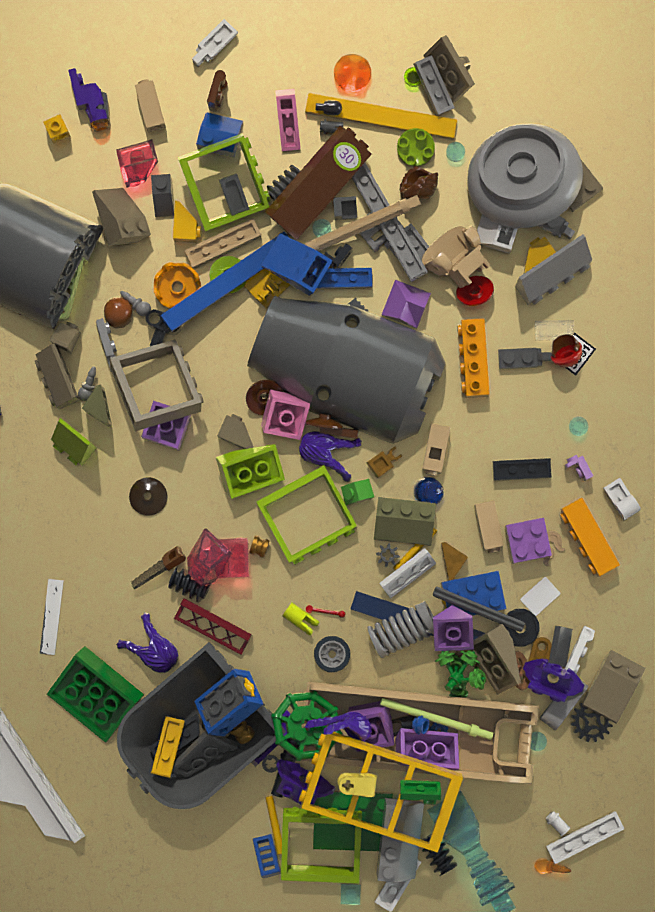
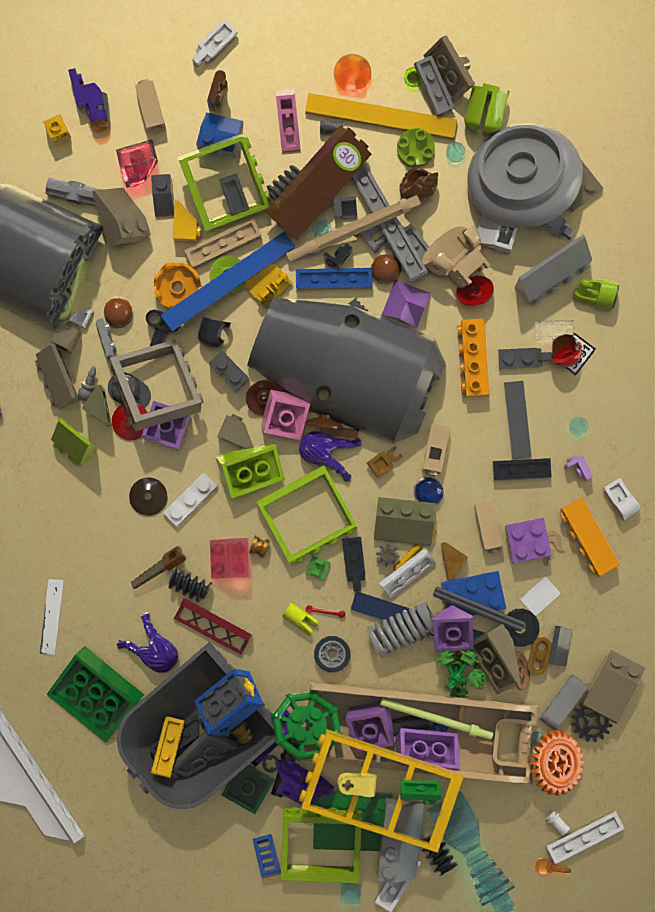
(71, 191): none -> light grey piece
(81, 318): none -> white tile
(120, 425): none -> red dish
(138, 388): none -> dark grey piece
(140, 306): light grey bar -> none
(190, 499): none -> white plate
(207, 558): clear pink slope -> none
(210, 332): none -> black helmet
(224, 365): none -> dark grey brick
(248, 788): none -> dark green brick
(274, 823): yellow bar -> none
(296, 264): blue slope -> none
(317, 567): none -> bright green tile
(330, 107): black cylinder -> none
(353, 723): dark purple hair -> none
(354, 561): none -> black hinge
(357, 492): bright green brick -> none
(386, 268): none -> dark orange hair
(420, 725): blue plate -> none
(495, 111): none -> lime cylinder
(517, 419): none -> dark grey tile
(538, 252): yellow slope -> none
(551, 760): none -> orange gear
(567, 685): dark purple piece -> none
(579, 649): white hinge -> none
(605, 296): none -> lime piece

